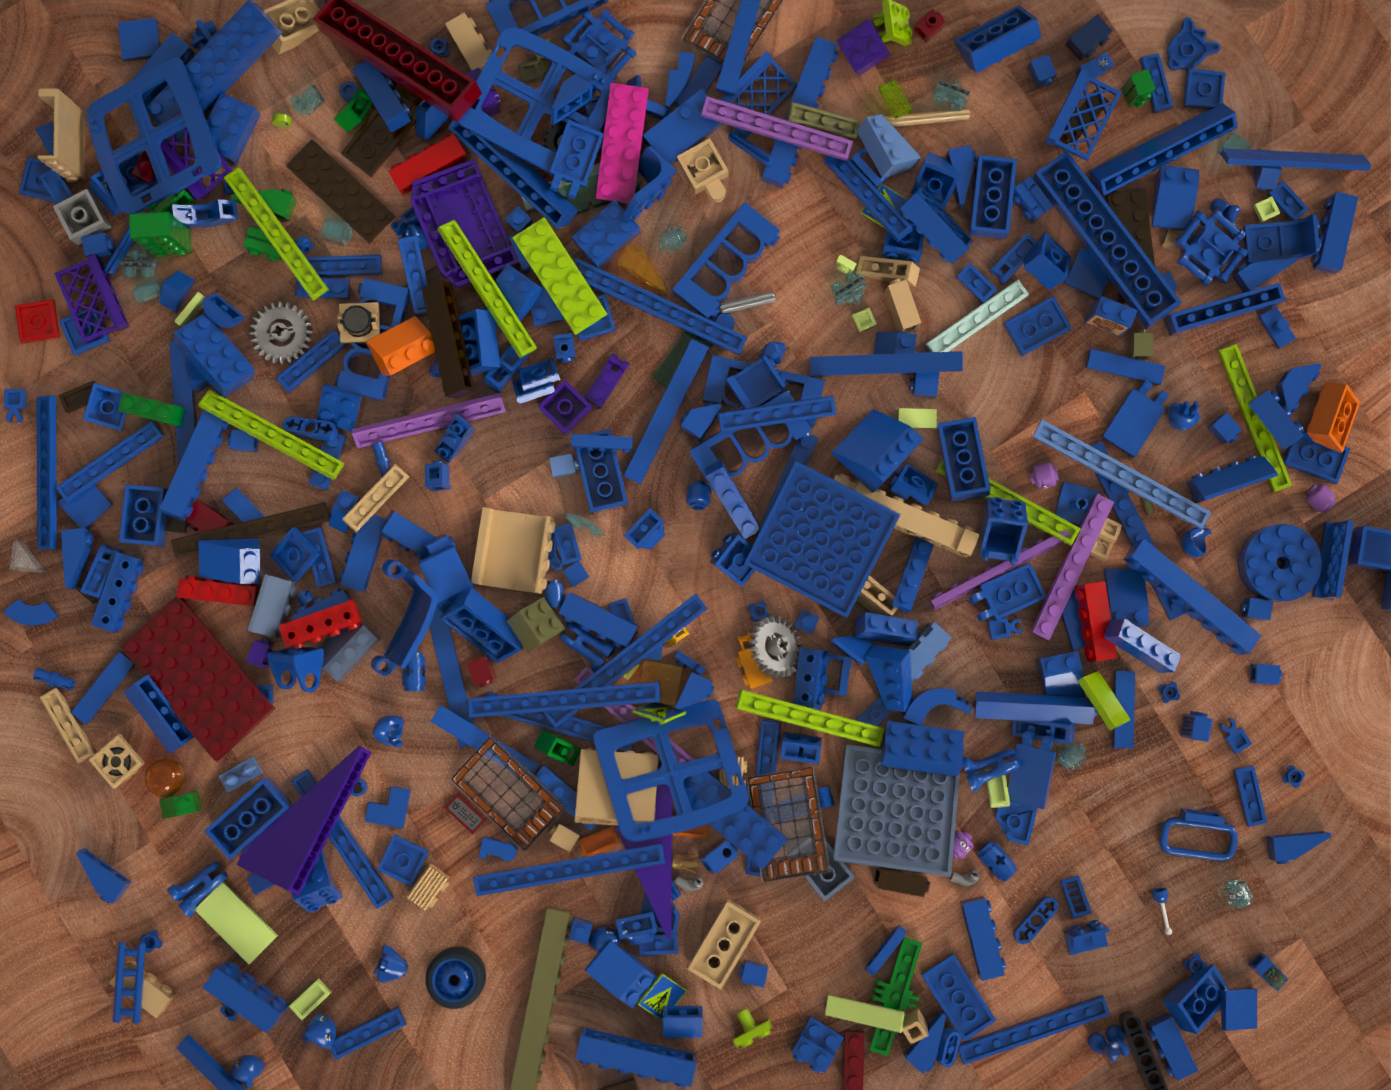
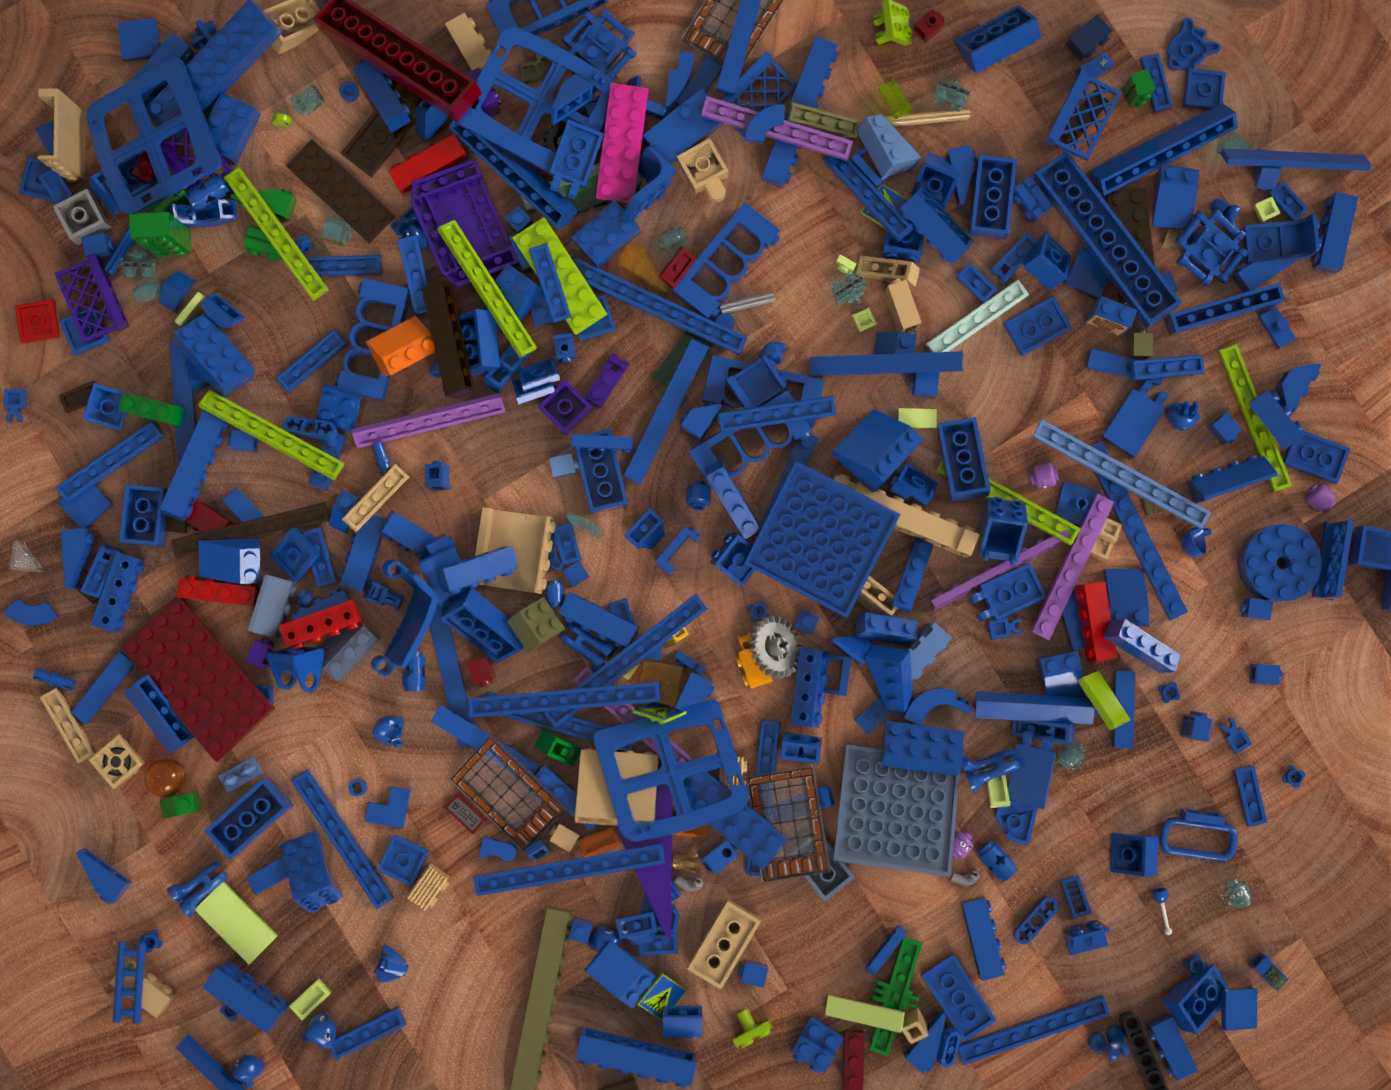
(46, 473): blue plate -> none
(199, 196): none -> blue piece
(263, 338): light grey gear -> none
(295, 839): dark purple slope -> none
(337, 289): blue plate -> none
(353, 110): green slope -> none
(357, 321): piece -> none
(380, 595): none -> blue connector
(434, 44): blue plate -> none
(454, 438): blue slope -> none
(458, 962): wheel -> none
(476, 569): none -> blue brick
(537, 850): none -> blue plate
(550, 283): none -> blue tile
(663, 560): none -> blue panel
(677, 267): none -> dark red tile
(751, 149): blue axle -> none
(763, 122): none -> blue tile
(809, 718): lime tile -> none
(863, 47): dark purple brick -> none
(901, 881): dark brown brick -> none
(1042, 71): blue brick -> none
(1134, 854): none -> blue slope
(1166, 367): none -> blue tile
(1191, 597): blue brick -> none
(1292, 846): blue slope -> none
(1333, 416): orange slope -> none

